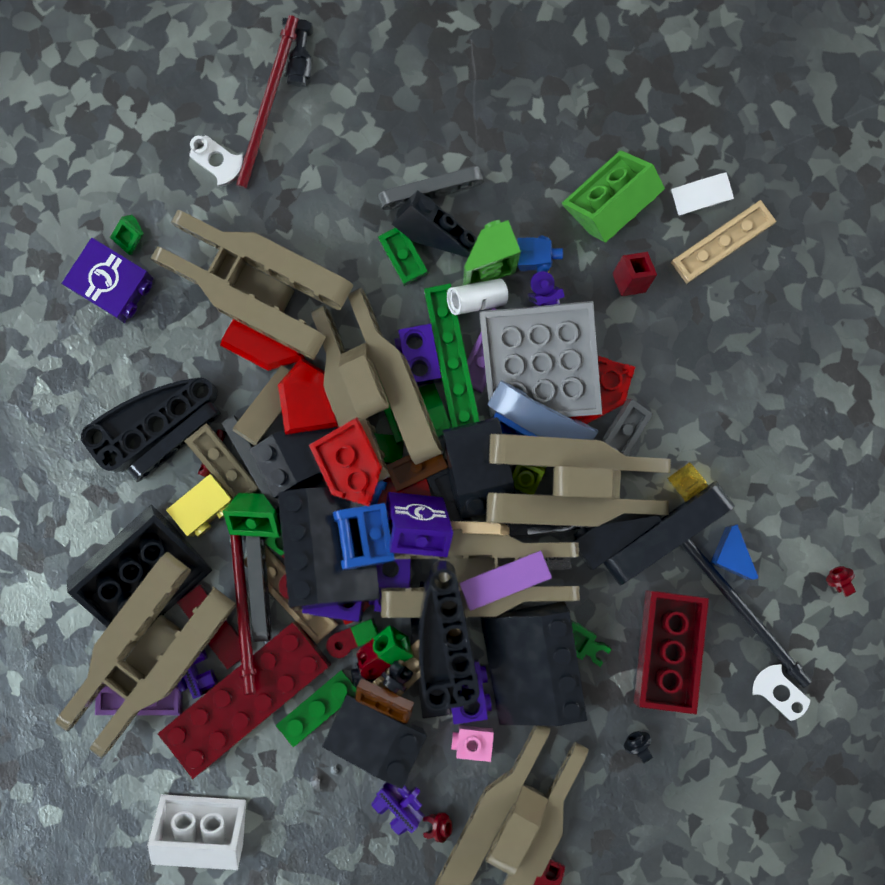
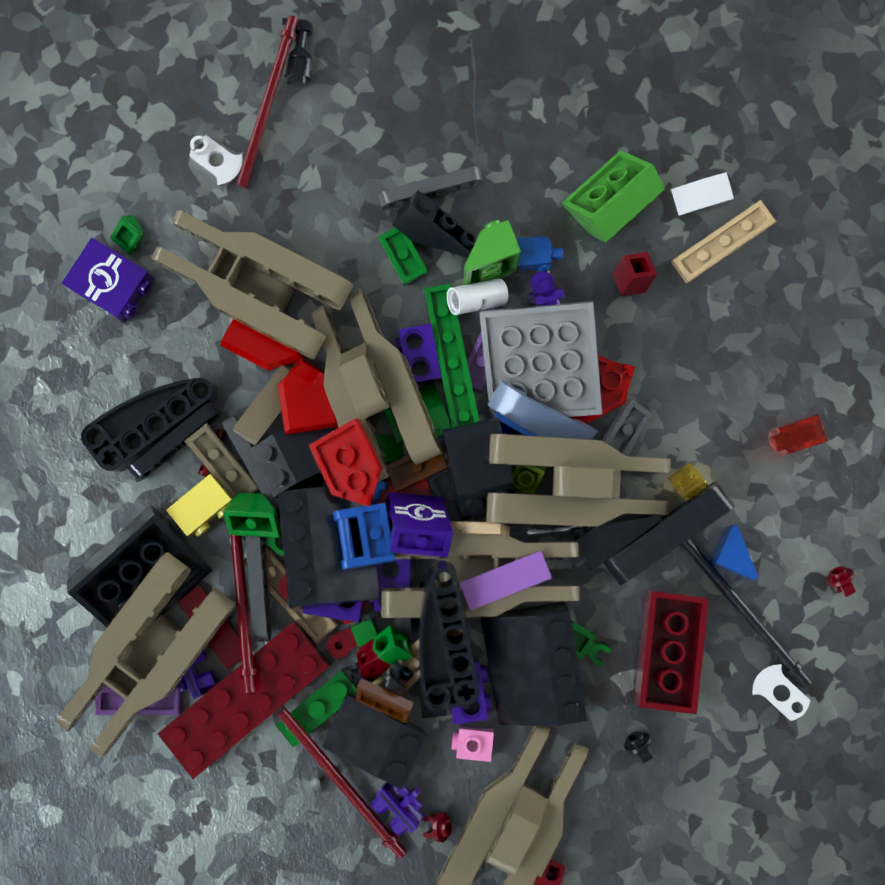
(197, 832): white slope -> none
(389, 838): none -> dark red bar
(798, 436): none -> clear red slope

